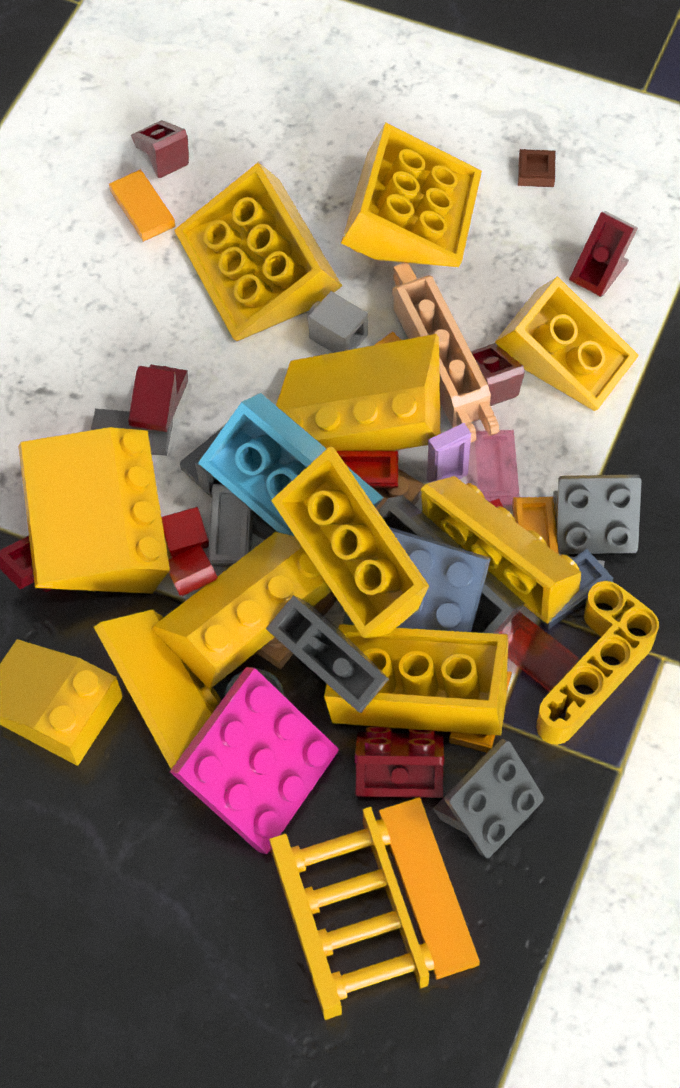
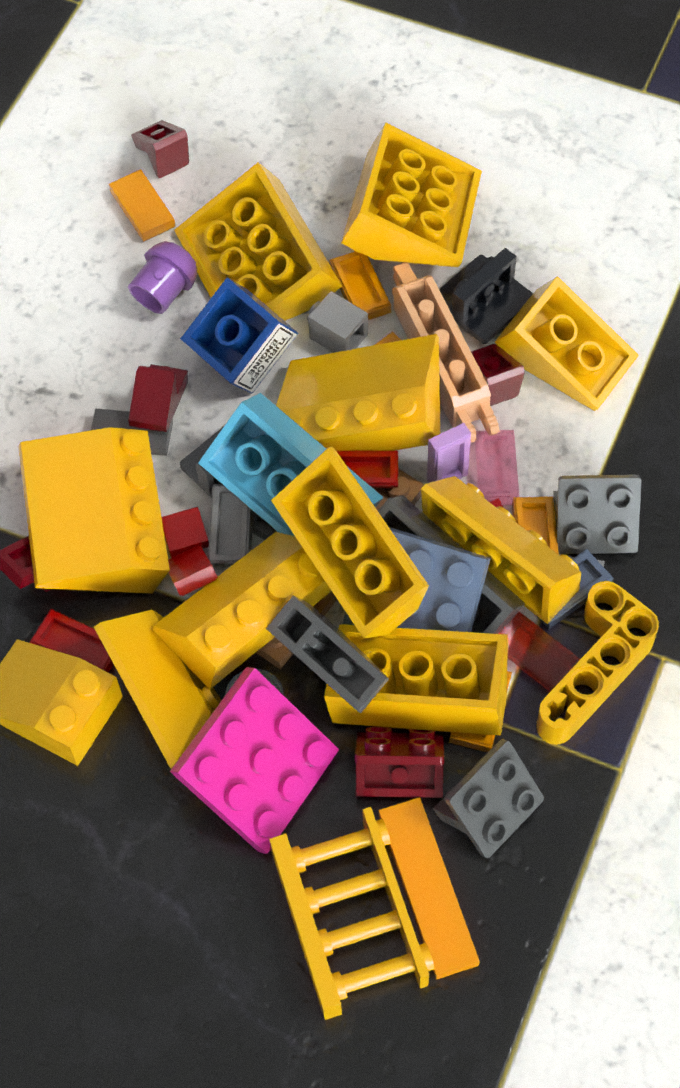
(72, 638): none -> red tile
(163, 276): none -> medium lavender piece
(239, 336): none -> blue brick
(361, 284): none -> light orange tile
(486, 295): none -> black bracket
(536, 168): copper tile -> none
(603, 254): dark red slope -> none

